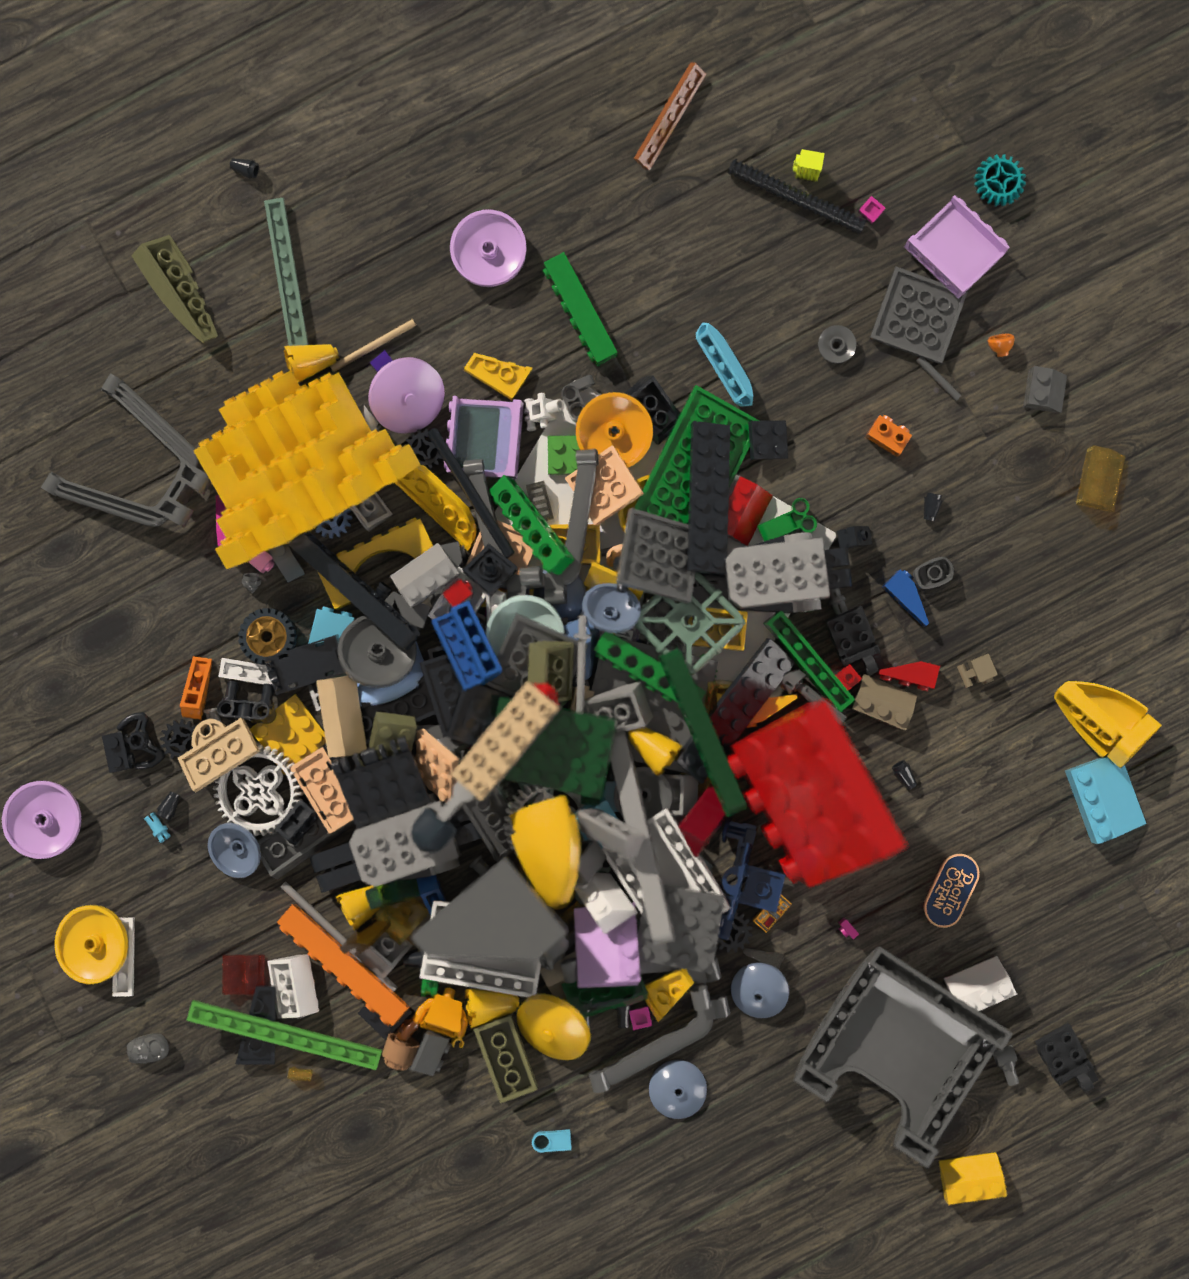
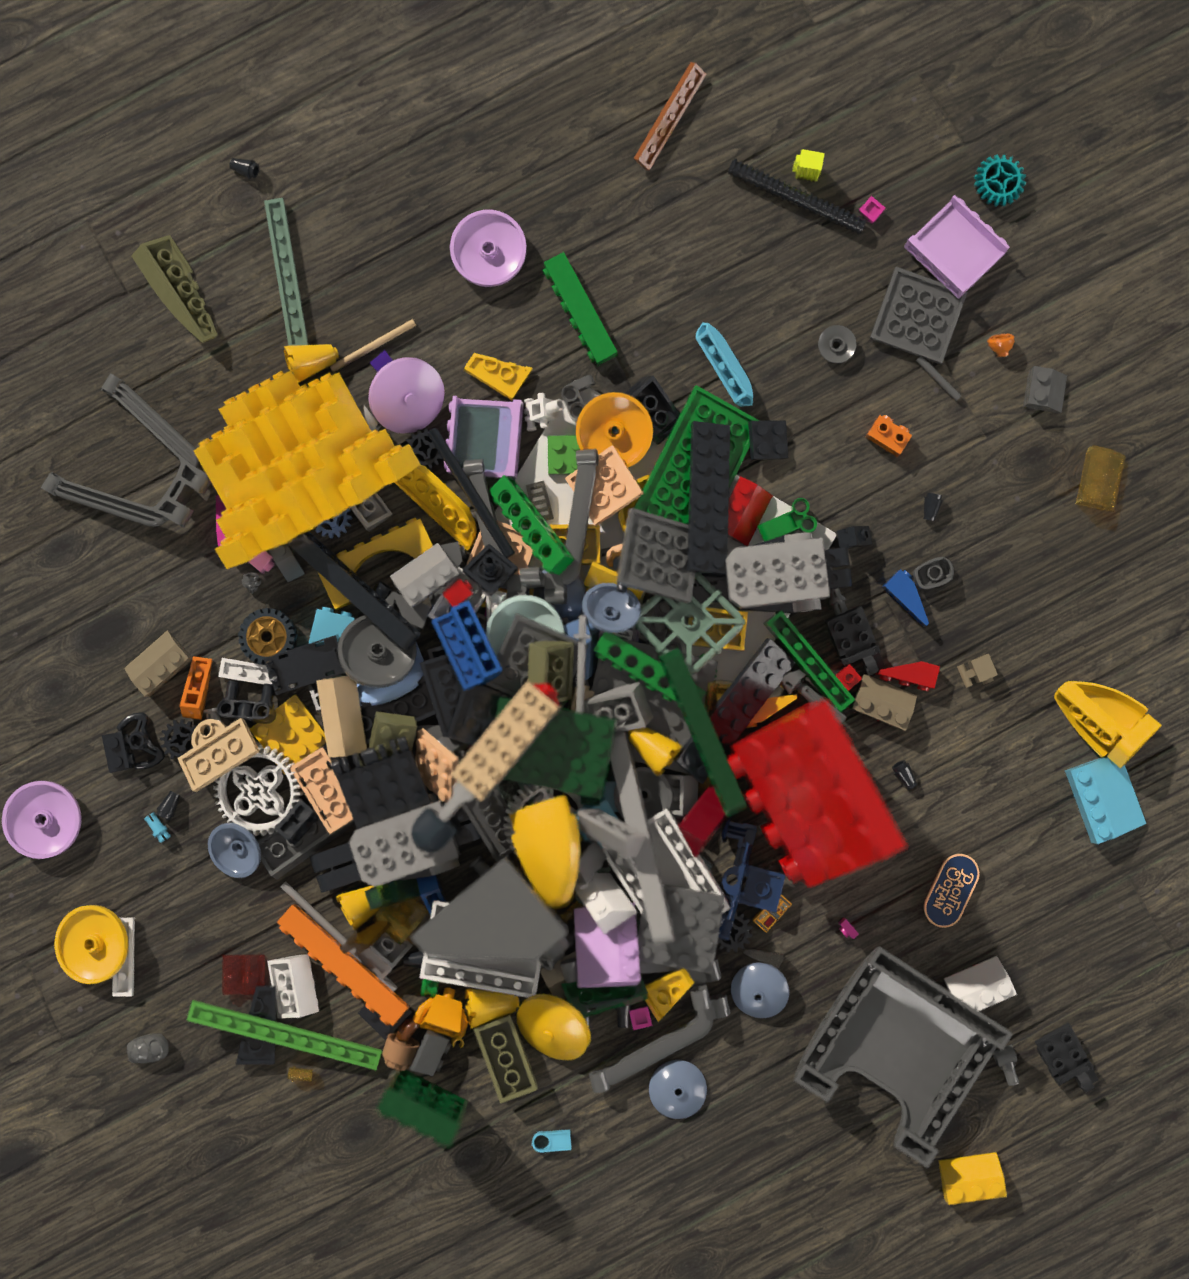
(157, 664): none -> dark tan slope
(423, 1107): none -> dark green brick

